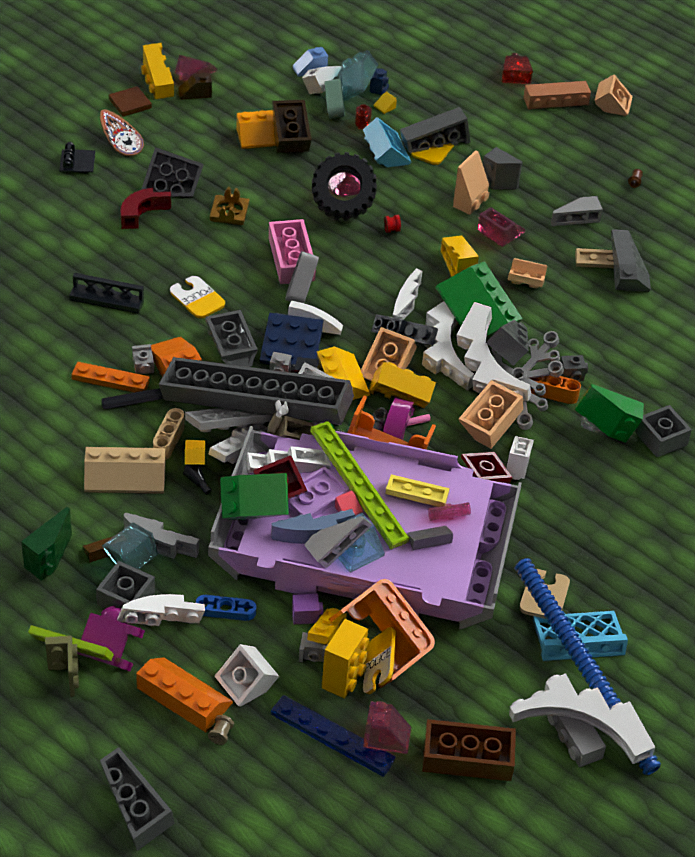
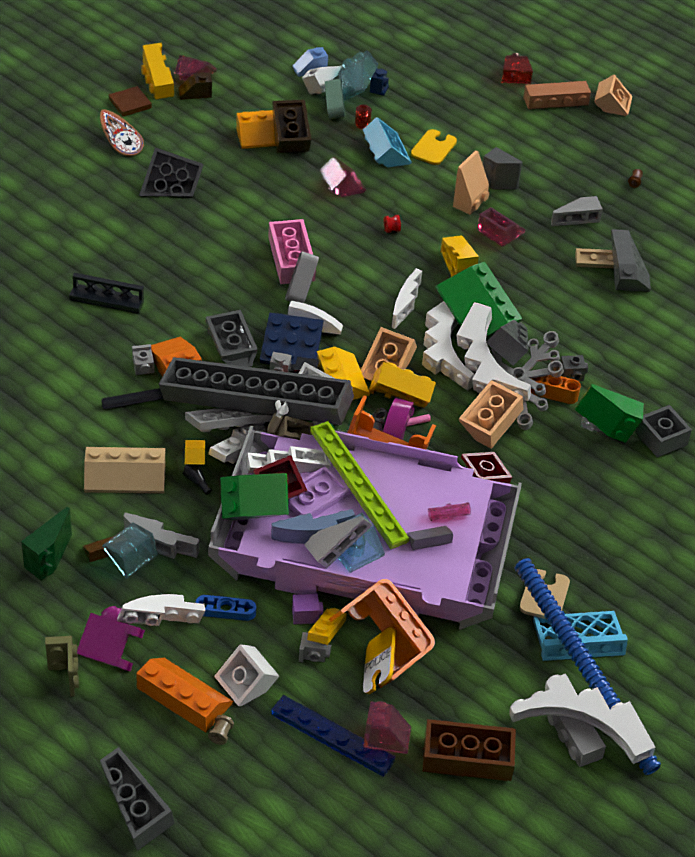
(77, 160): black hinge -> none
(82, 646): lime tile -> none
(110, 377): orange plate -> none
(124, 585): dark grey brick -> none
(141, 202): dark red arch -> none
(169, 431): tan beam -> none
(200, 300): piece -> none
(234, 215): pearl gold piece -> none
(344, 164): black tyre -> none
(345, 658): yellow brick -> none
(348, 501): coral slope -> none
(385, 103): yellow slope -> none
(417, 491): light yellow plate -> none
(420, 333): black slope -> none
(436, 131): dark grey wedge -> none
(519, 457): white slope -> none
(527, 273): light nougat bracket -> none

